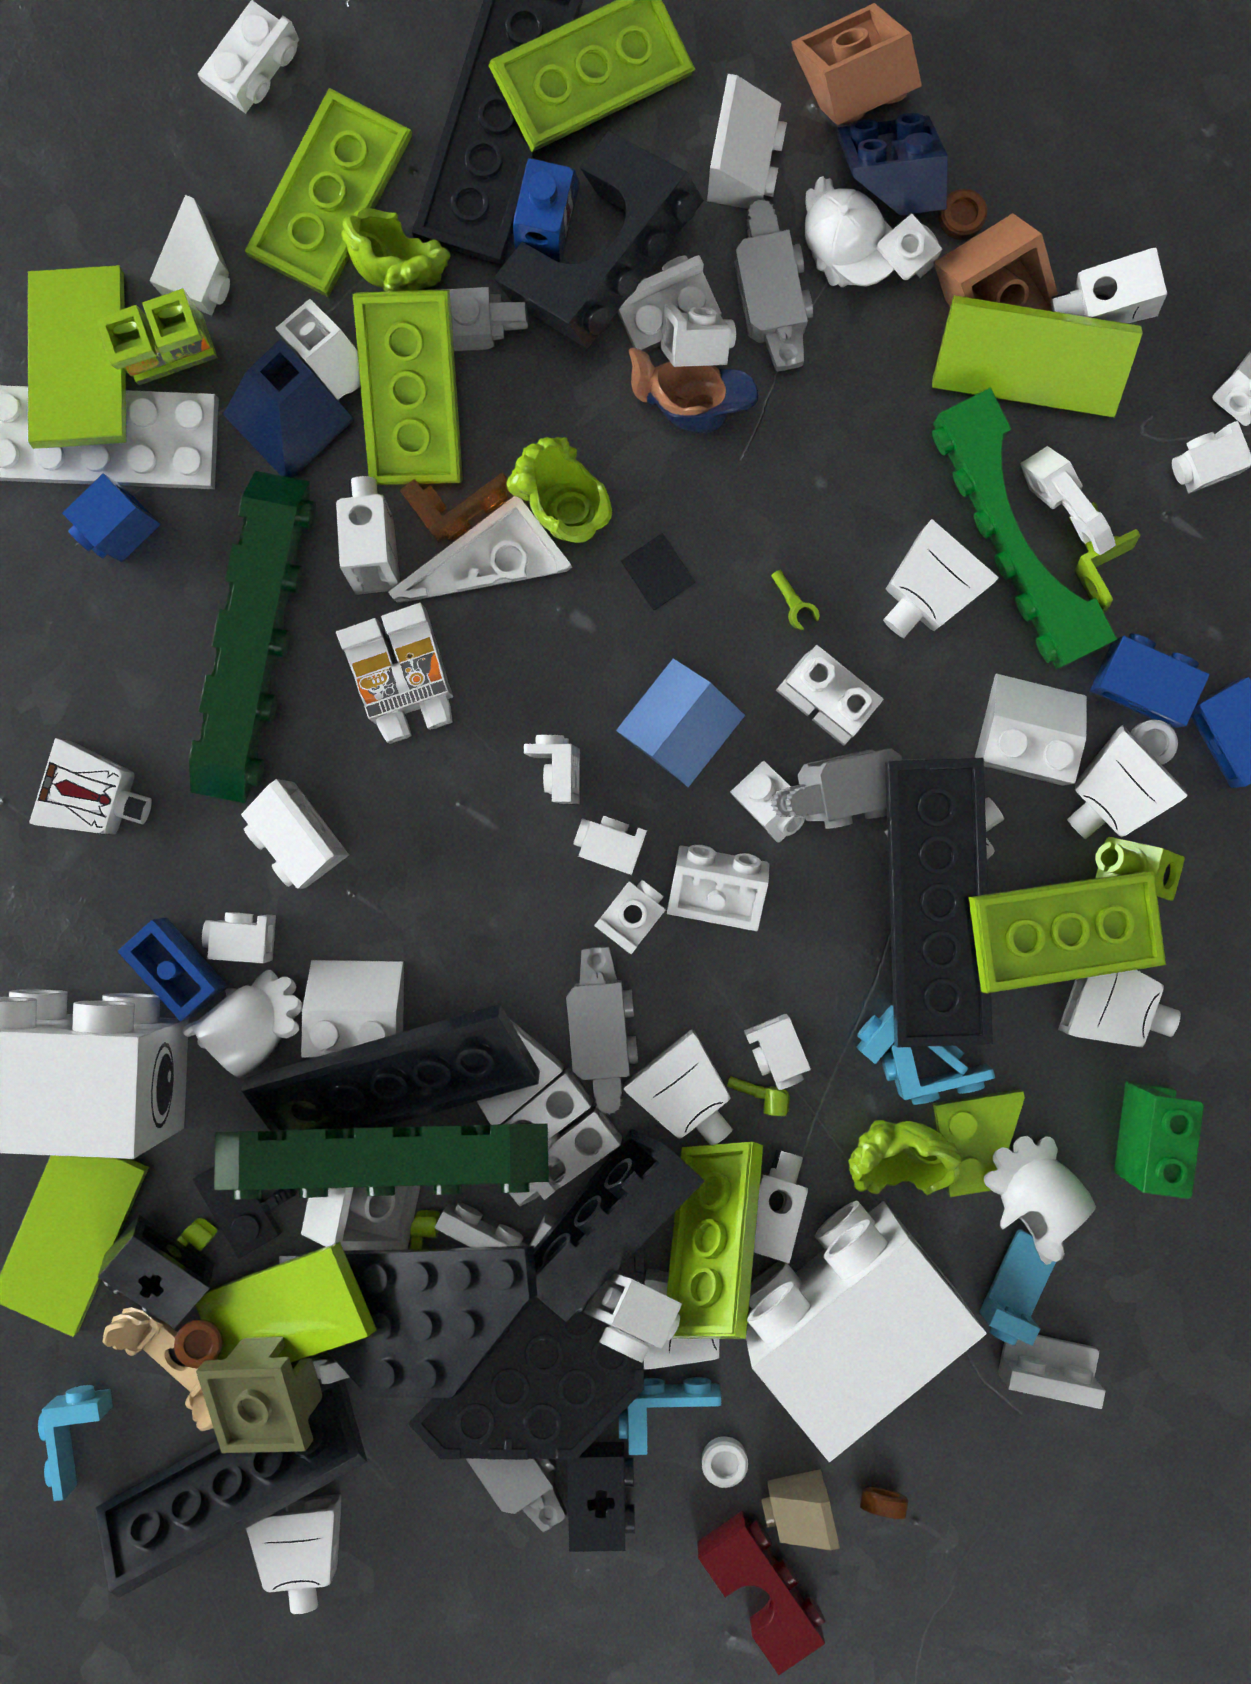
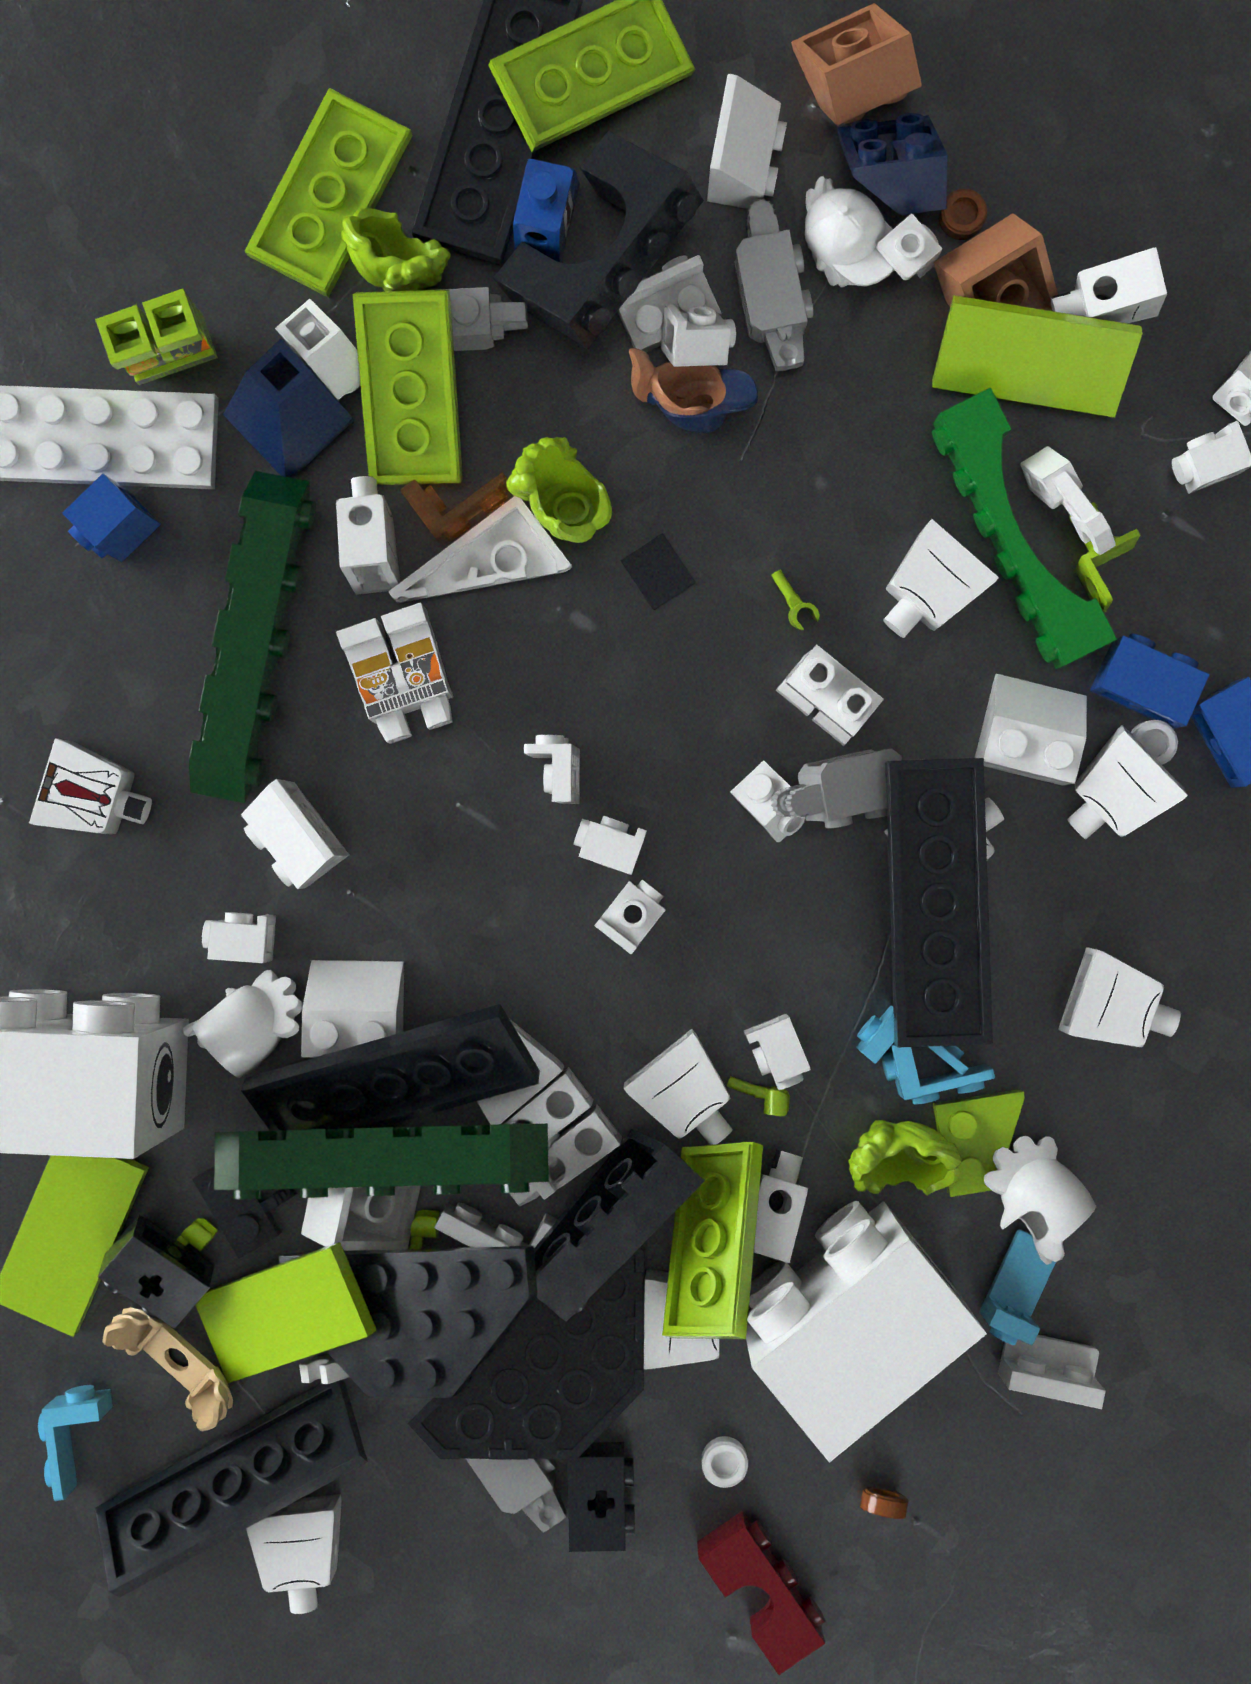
(71, 384): lime tile -> none
(172, 968): blue brick -> none
(192, 260): white slope -> none
(198, 1342): dark orange tile -> none
(250, 56): white bracket -> none
(259, 1398): olive panel -> none
(598, 1028): light grey hinge -> none
(624, 1343): white tile -> none
(635, 1310): white slope -> none
(681, 722): medium blue slope -> none
(692, 1393): medium azure bracket -> none
(719, 887): white bracket -> none
(801, 1511): dark tan slope -> none
(1067, 931): lime tile -> none
(1126, 857): lime bracket -> none
(1158, 1140): green panel -> none

